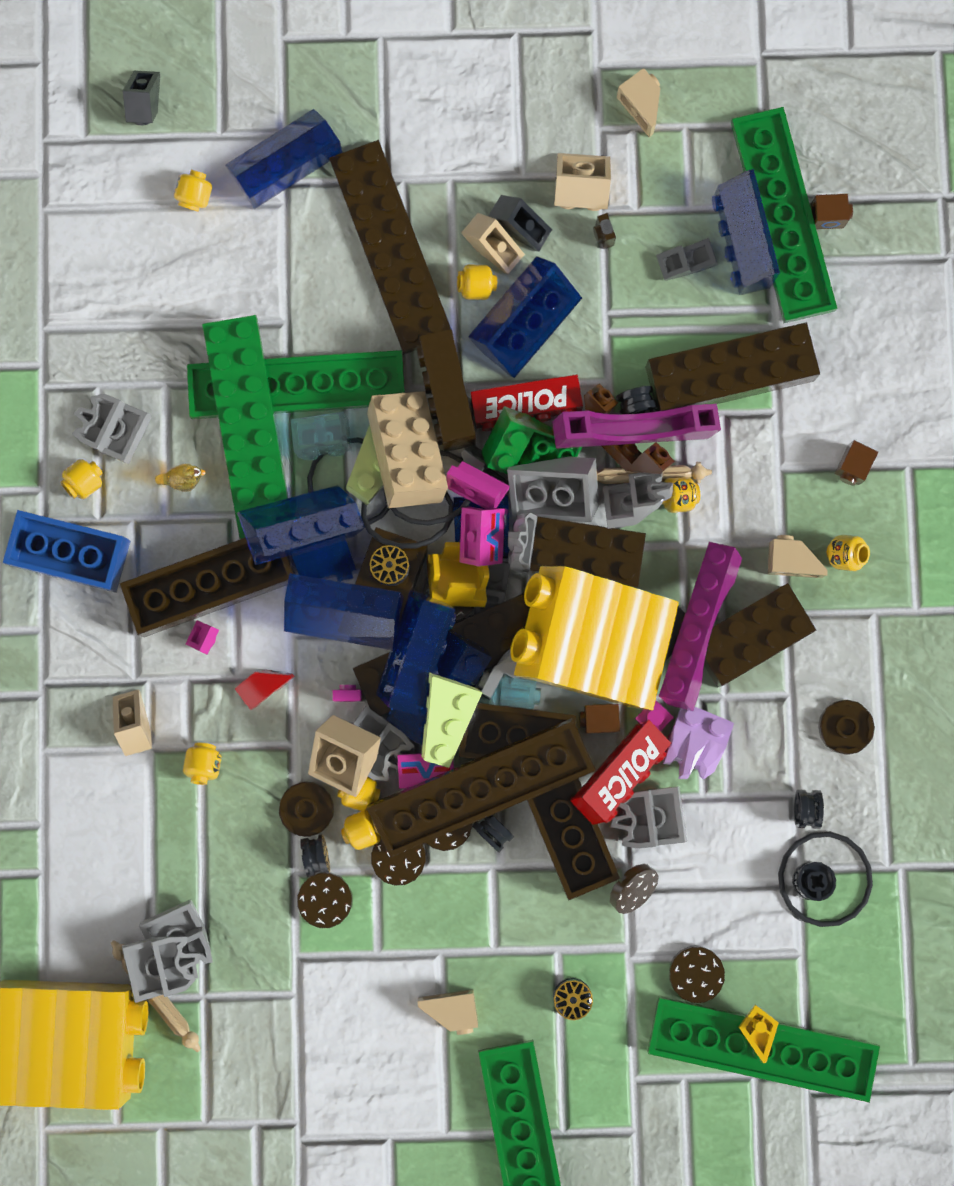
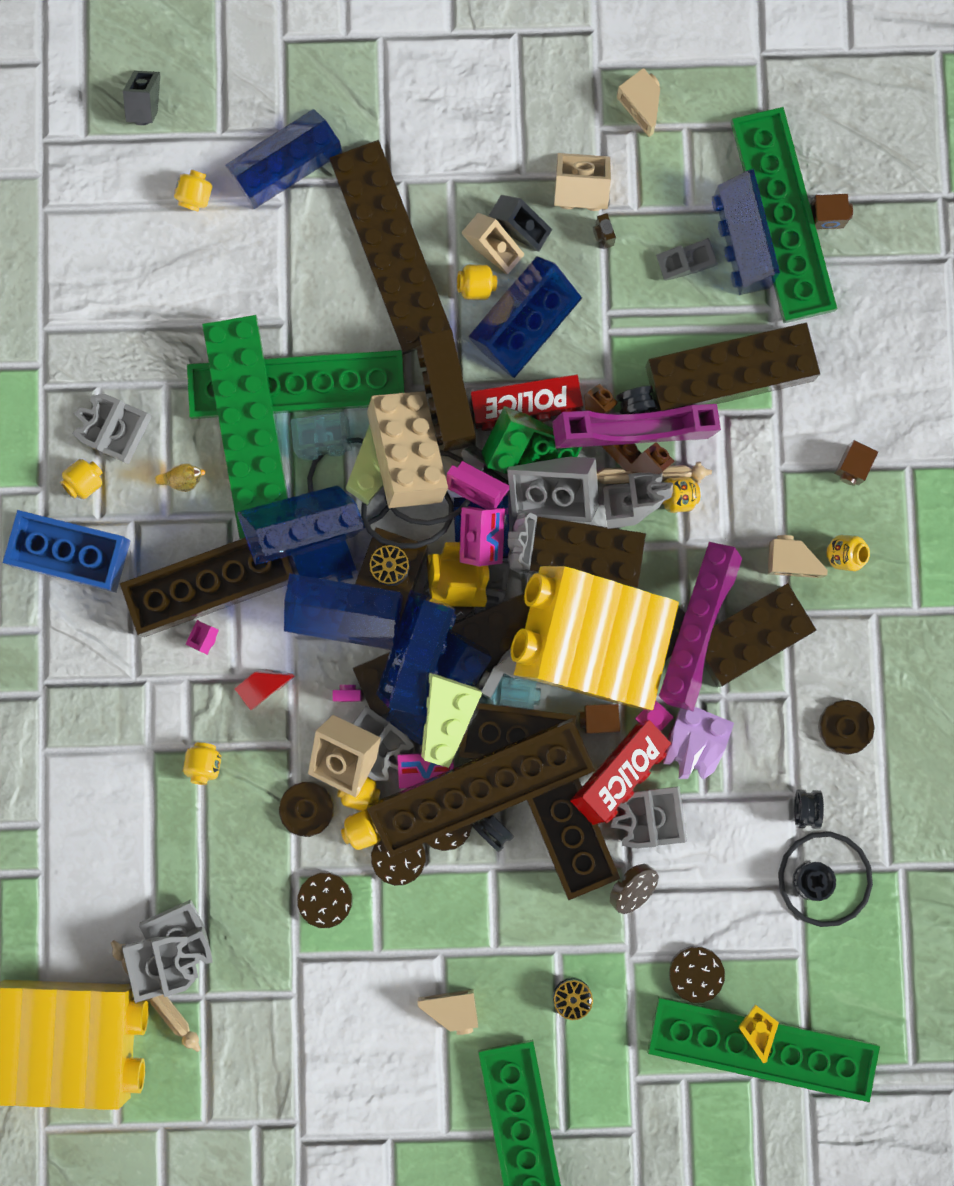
(131, 723): tan slope -> none
(315, 855): black wheel -> none

